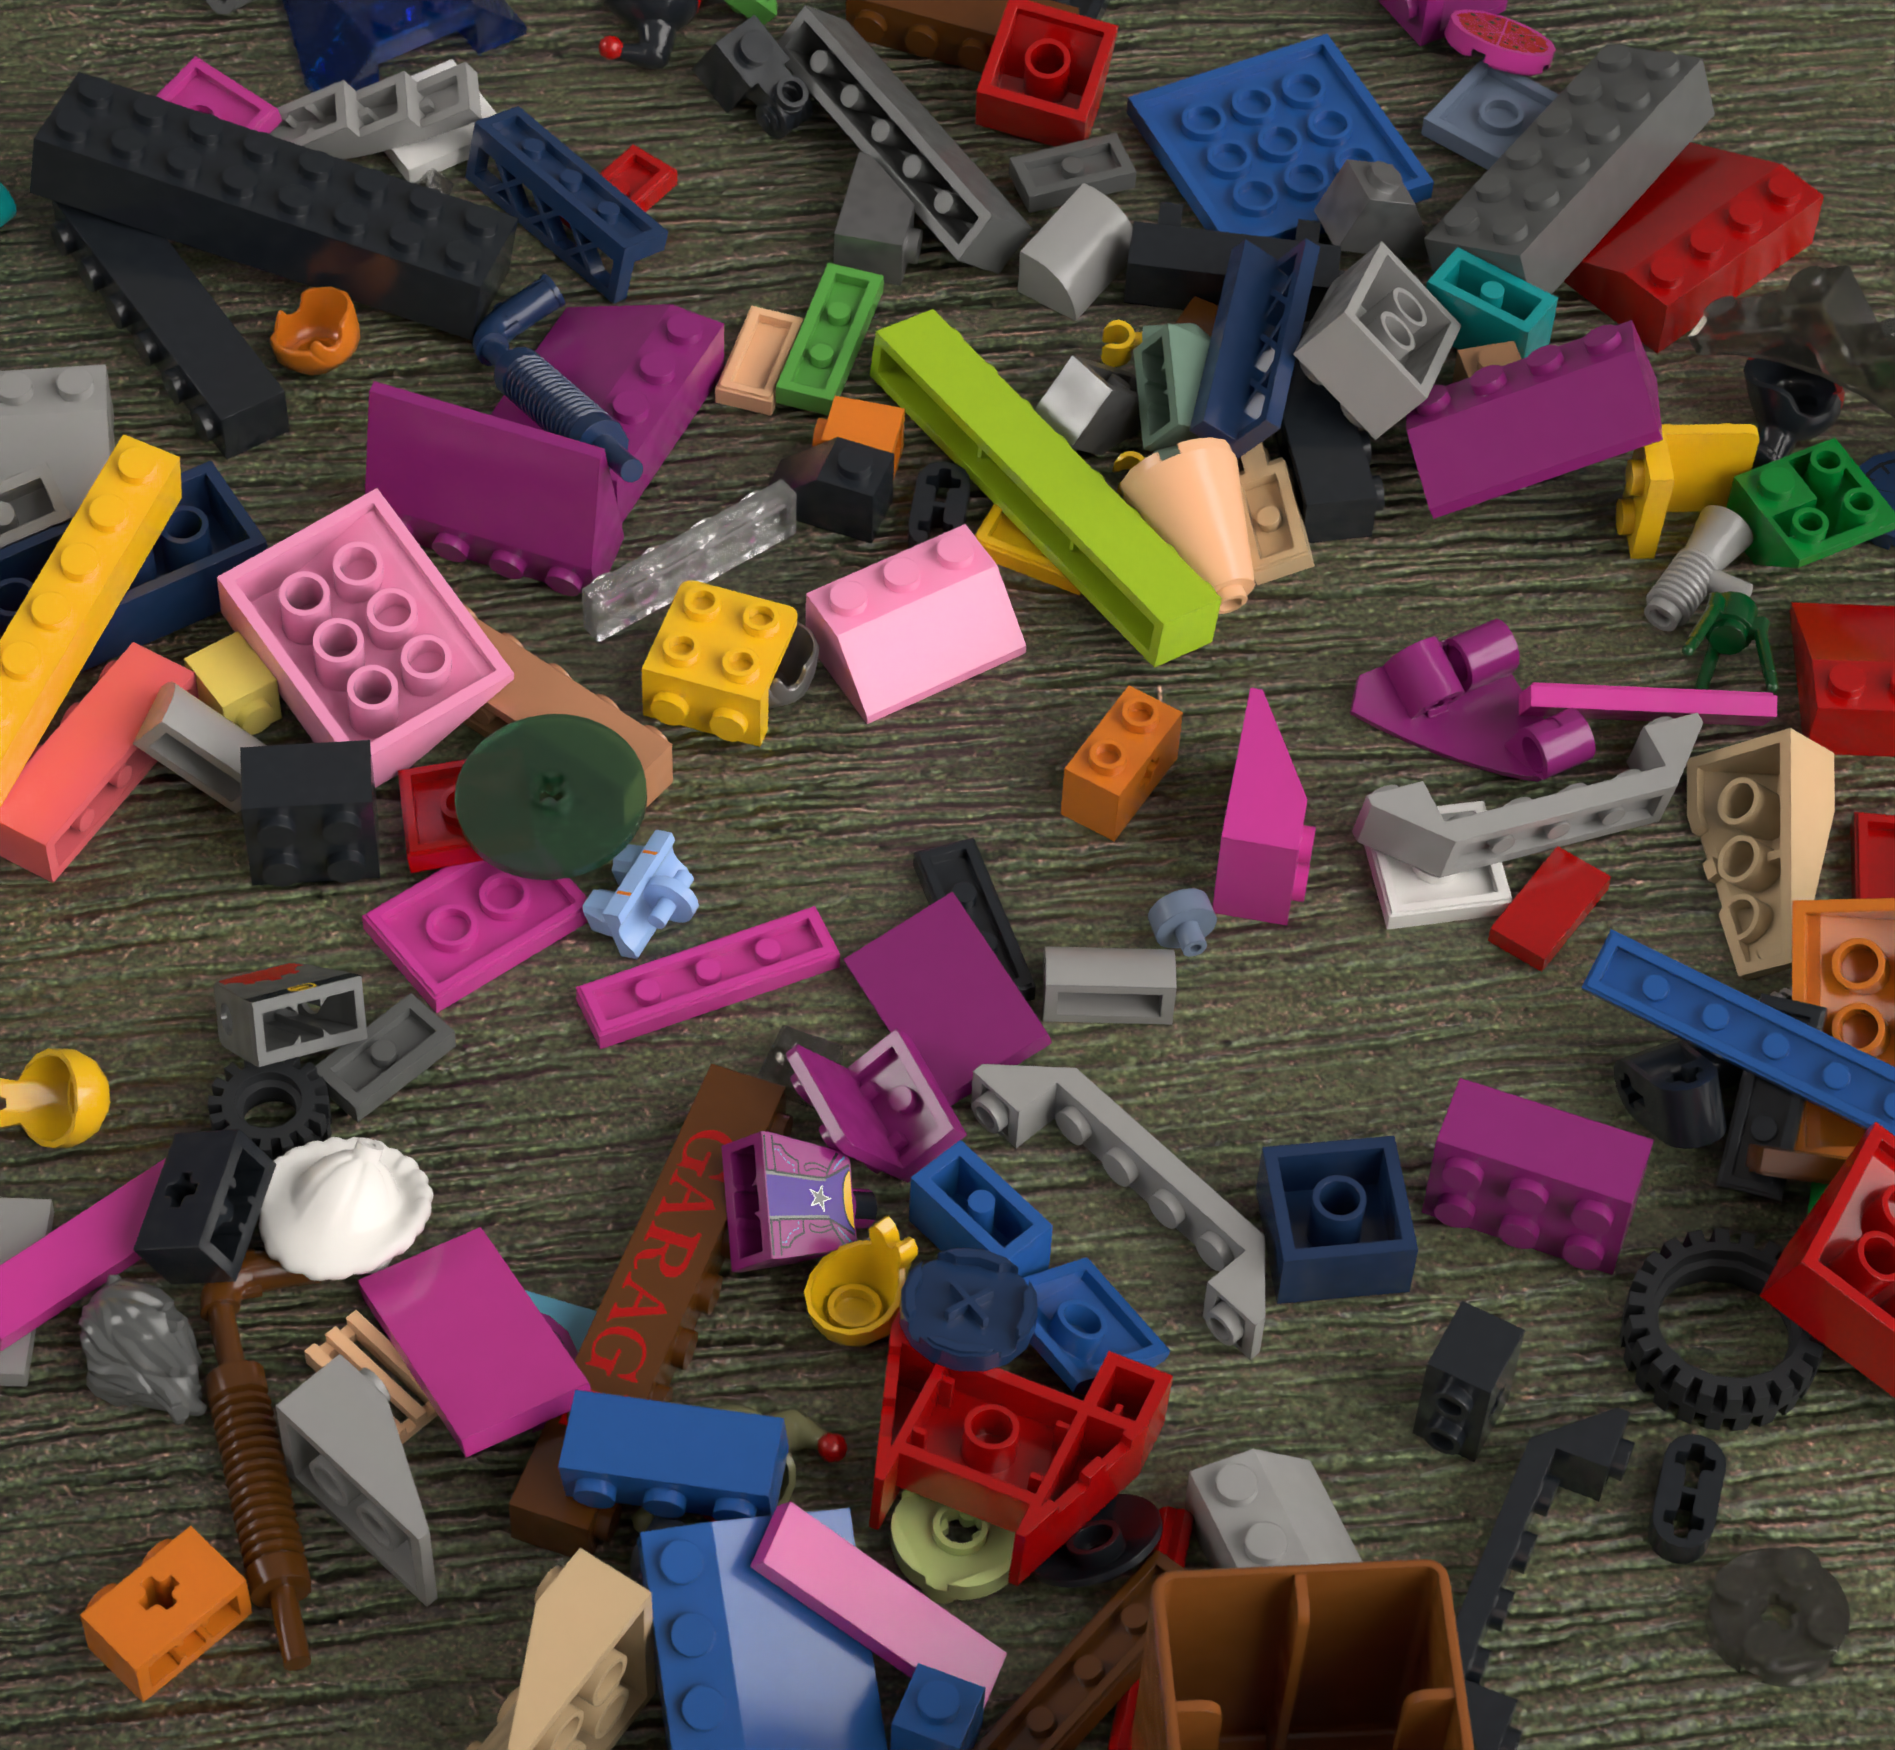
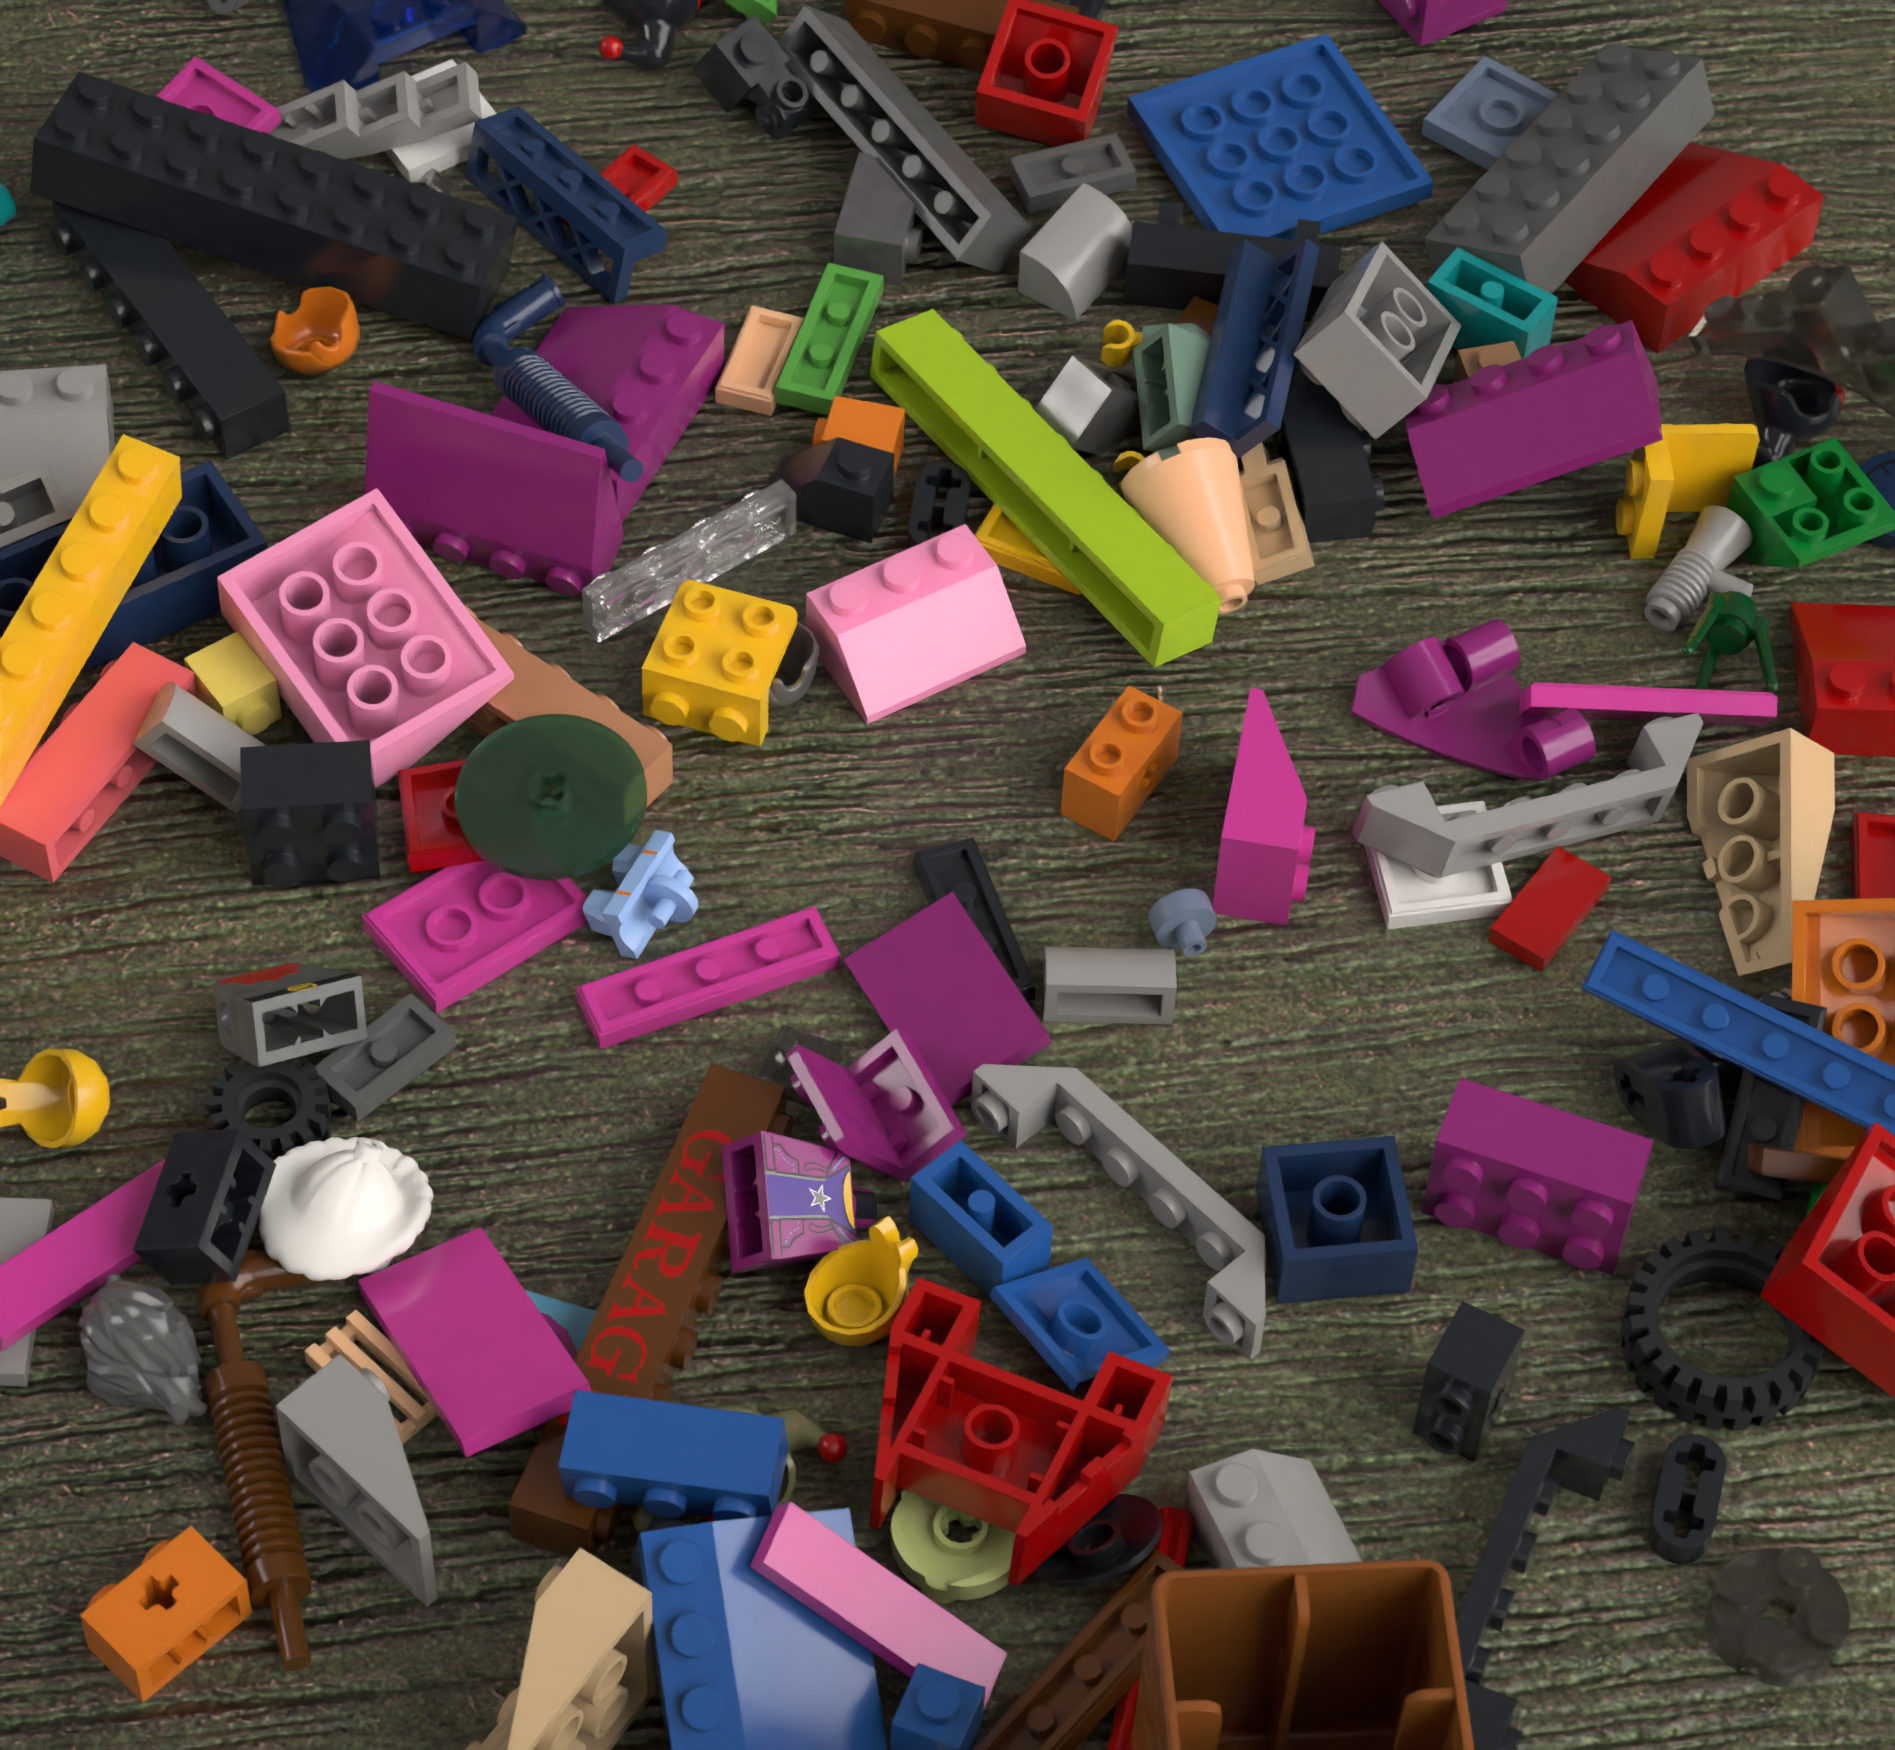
(968, 1310): dark blue tile -> none
(1371, 206): flat silver slope -> none
(1505, 42): dark pink tile -> none

